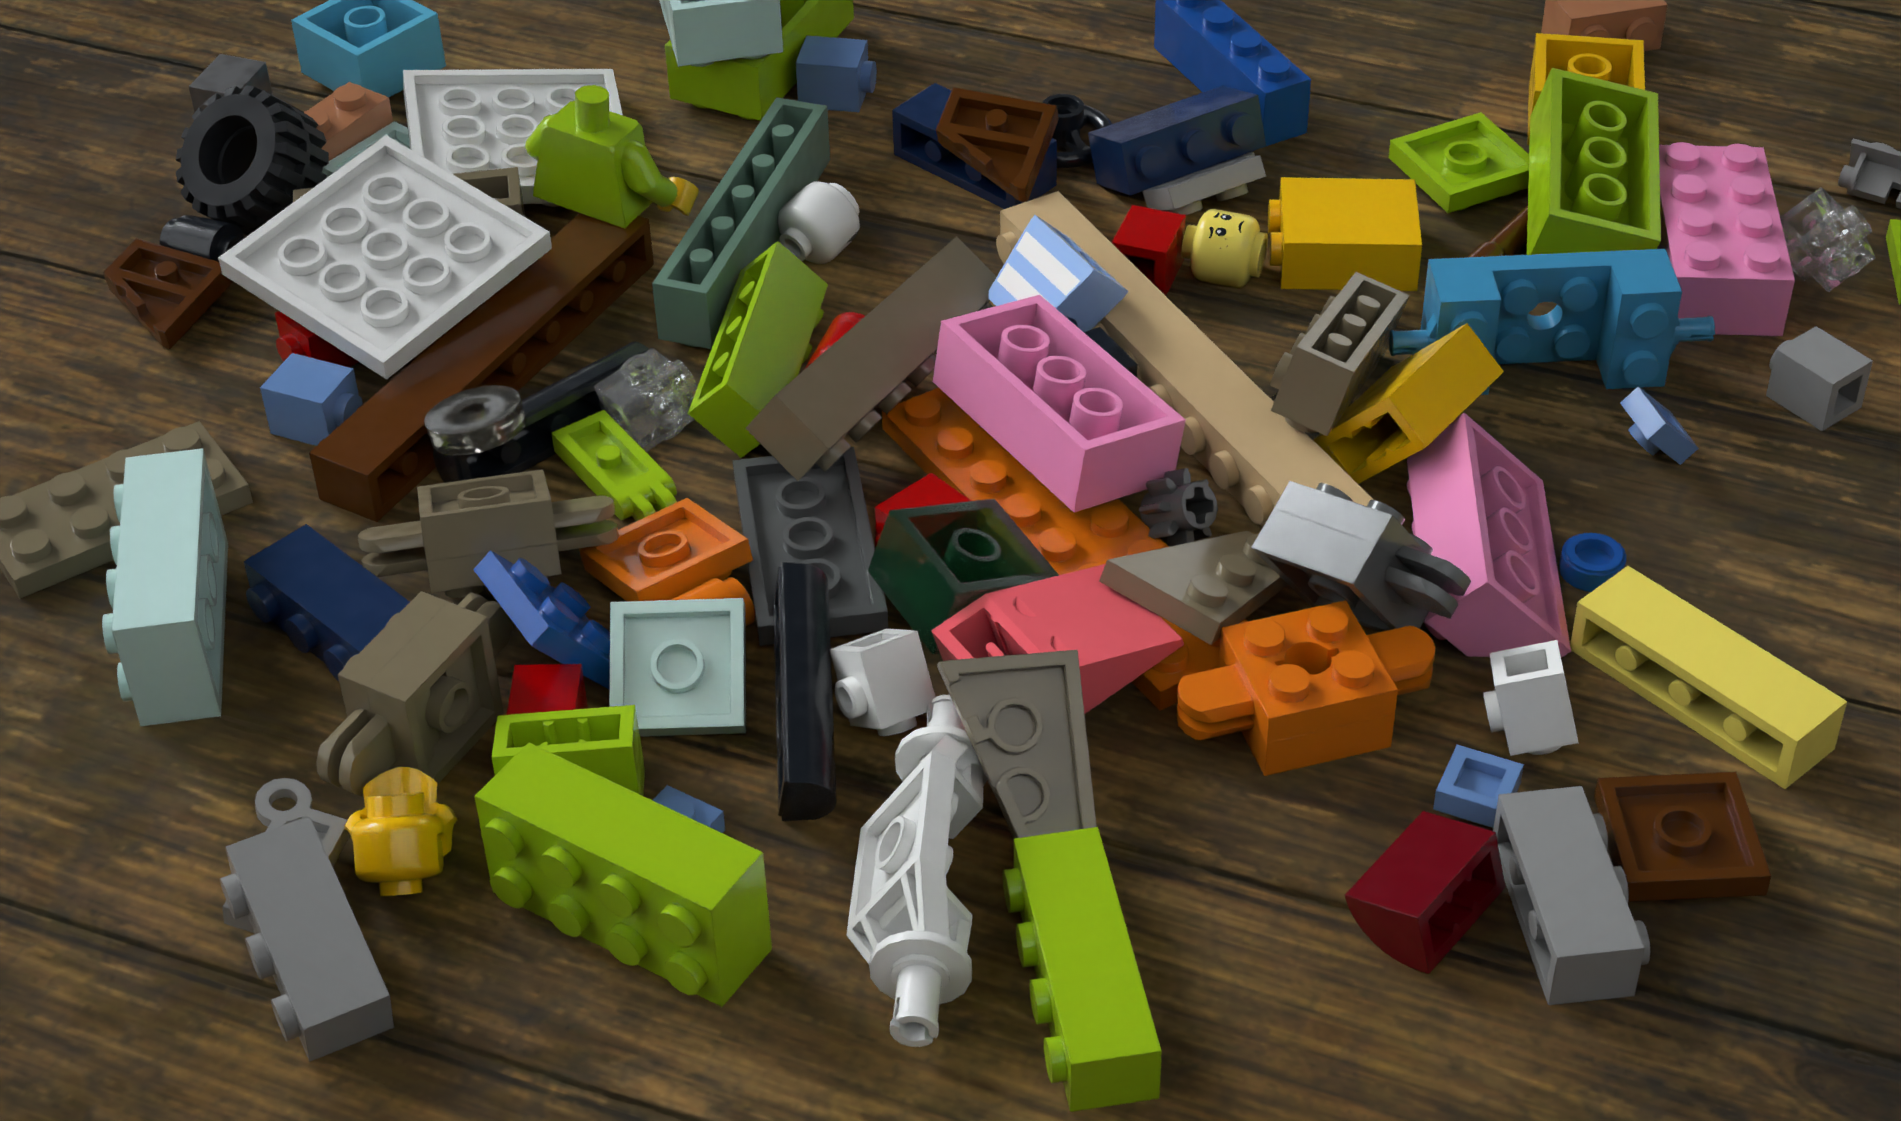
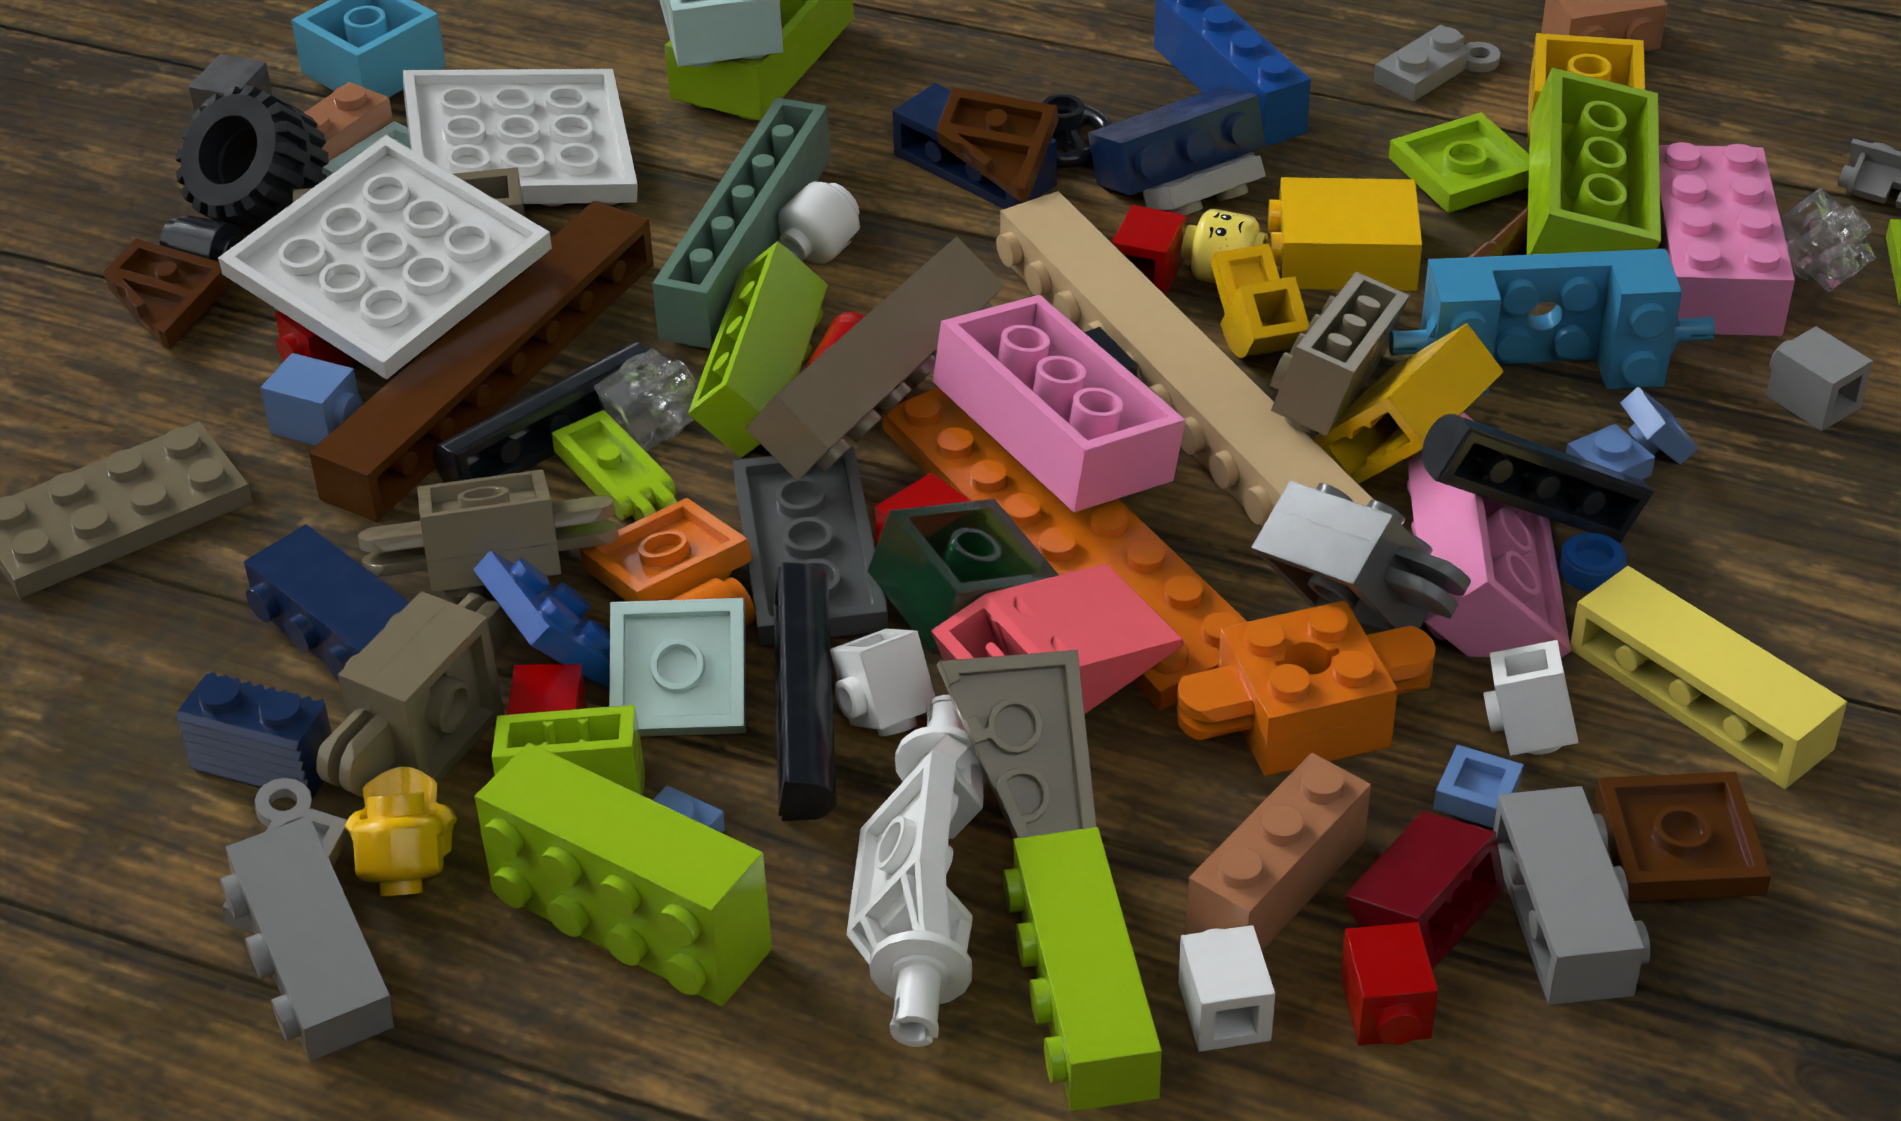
(168, 588): light aqua brick -> none
(253, 732): none -> dark blue brick
(475, 420): clear smoke piece -> none
(601, 163): lime torso -> none
(835, 72): medium blue brick -> none
(1061, 272): light blue torso -> none
(1178, 508): dark grey gear -> none
(1197, 582): dark tan wing -> none
(1226, 988): none -> white brick
(1258, 306): none -> yellow brick
(1281, 852): none -> nougat brick
(1388, 984): none -> red brick
(1433, 61): none -> light grey hinge
(1533, 477): none -> black brick
(1614, 450): none -> medium blue plate

